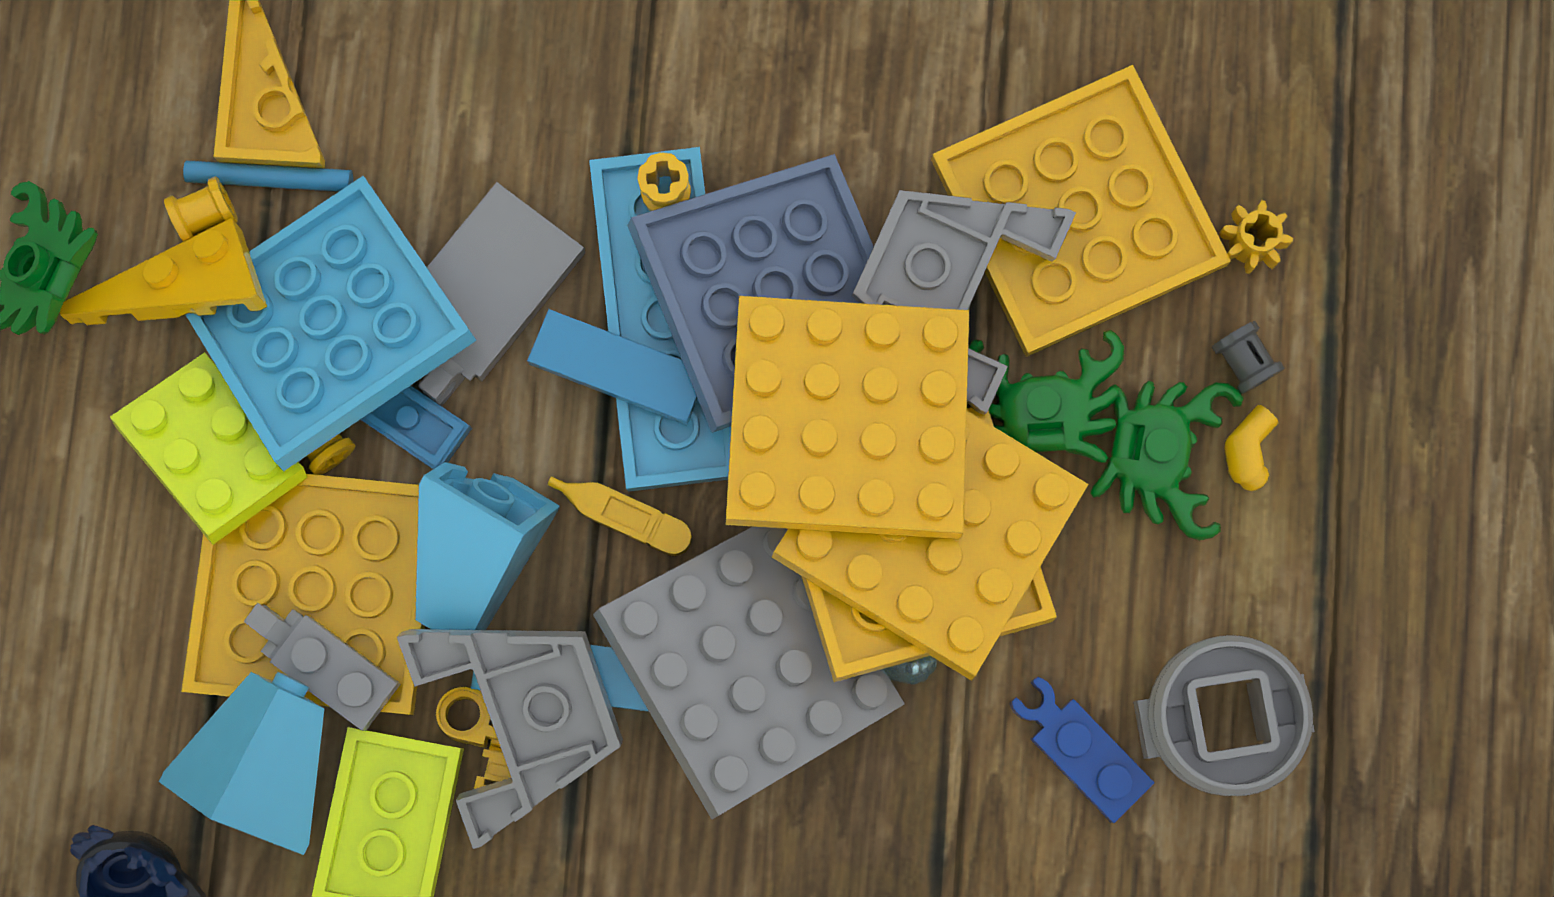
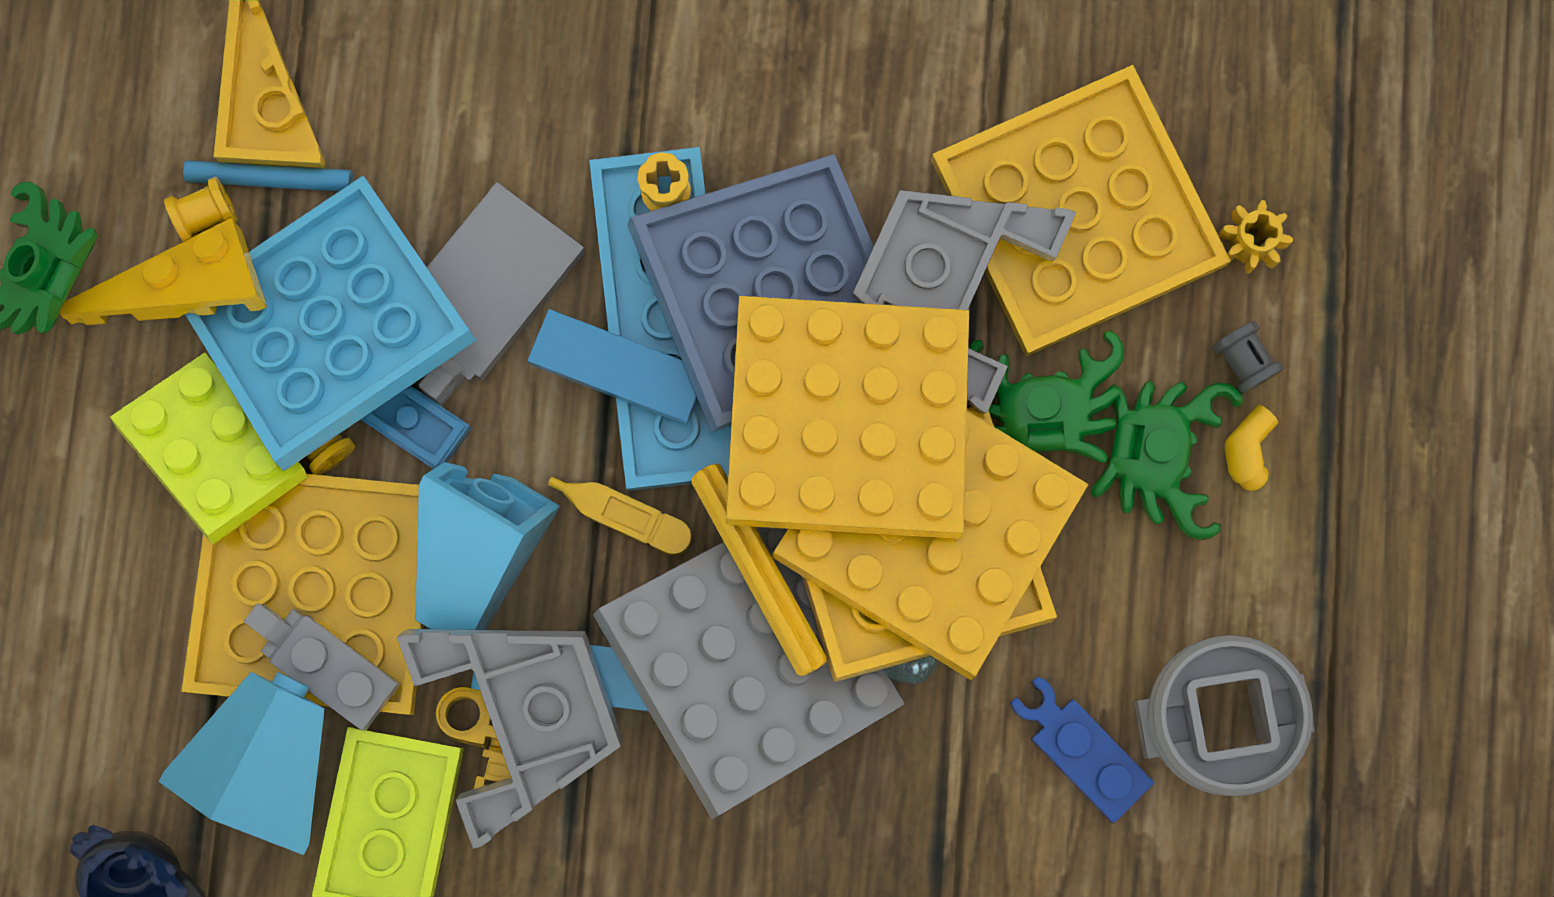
(761, 575): none -> yellow axle

